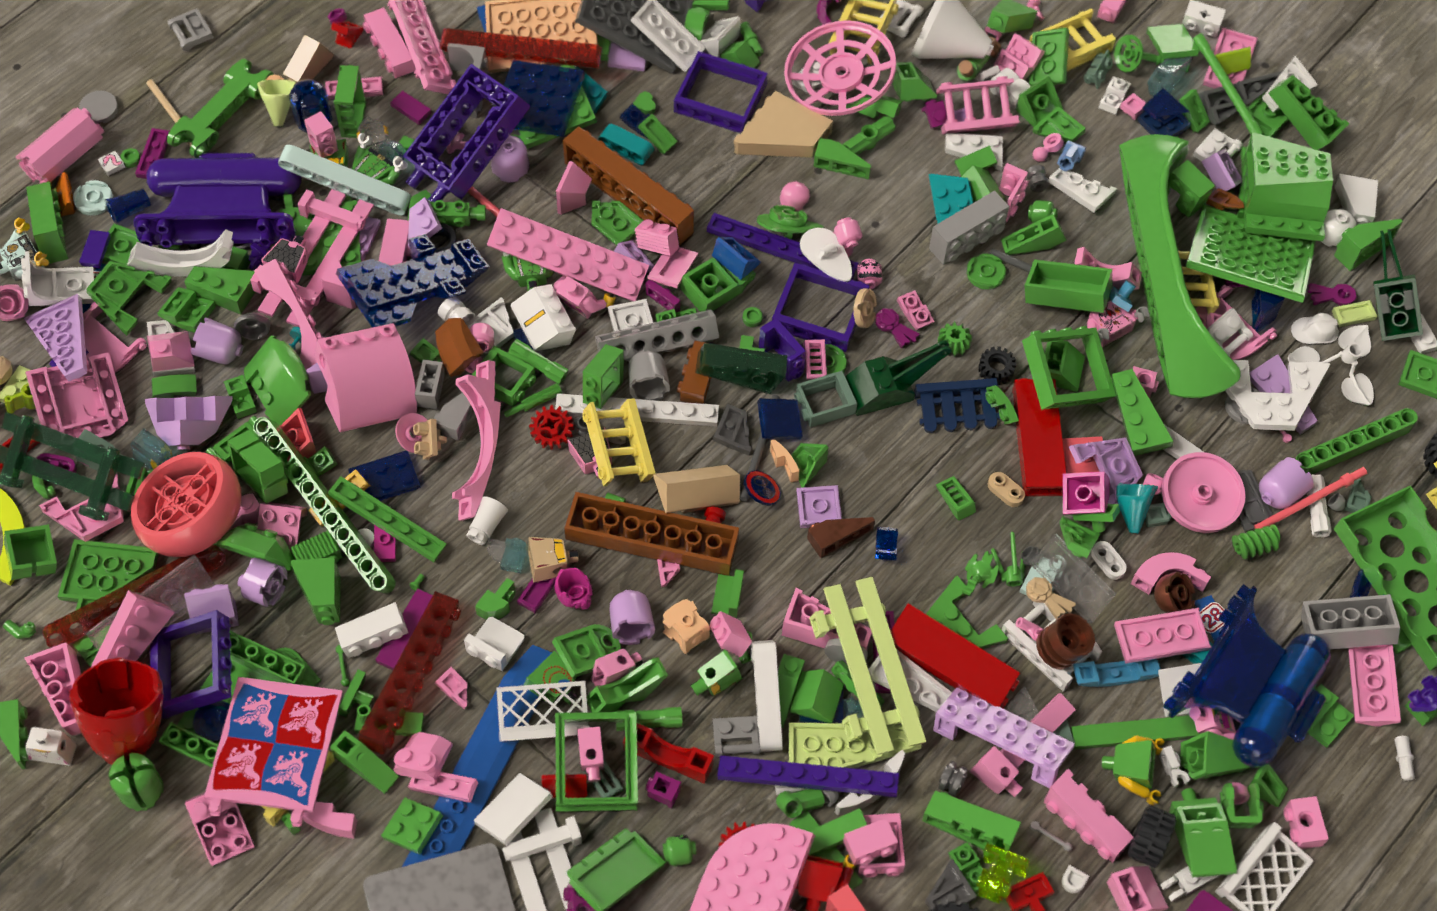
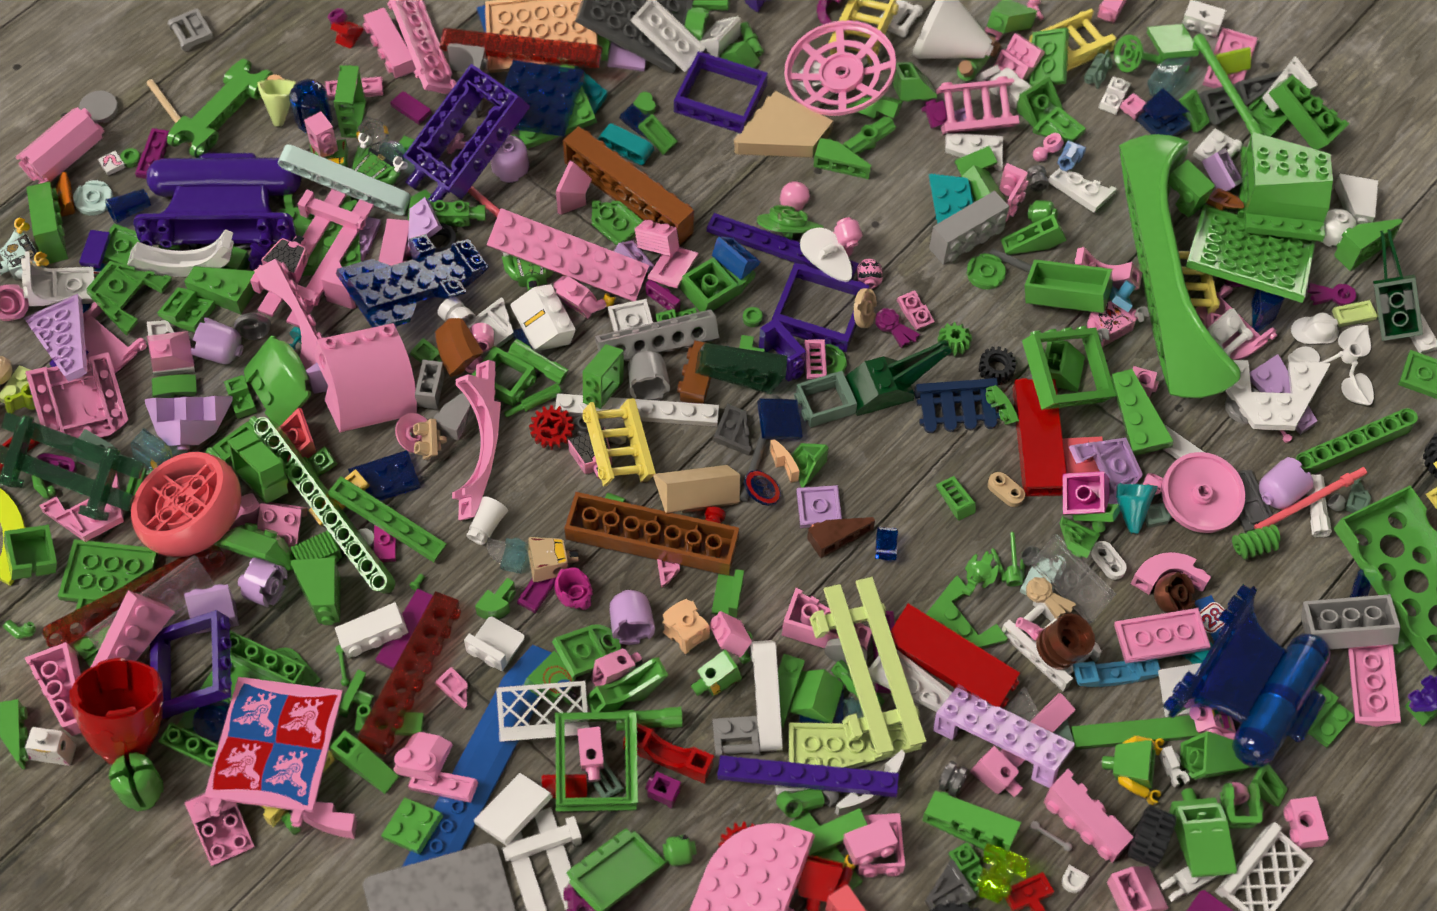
(307, 60): slope -> none
(1404, 757): white axle -> none

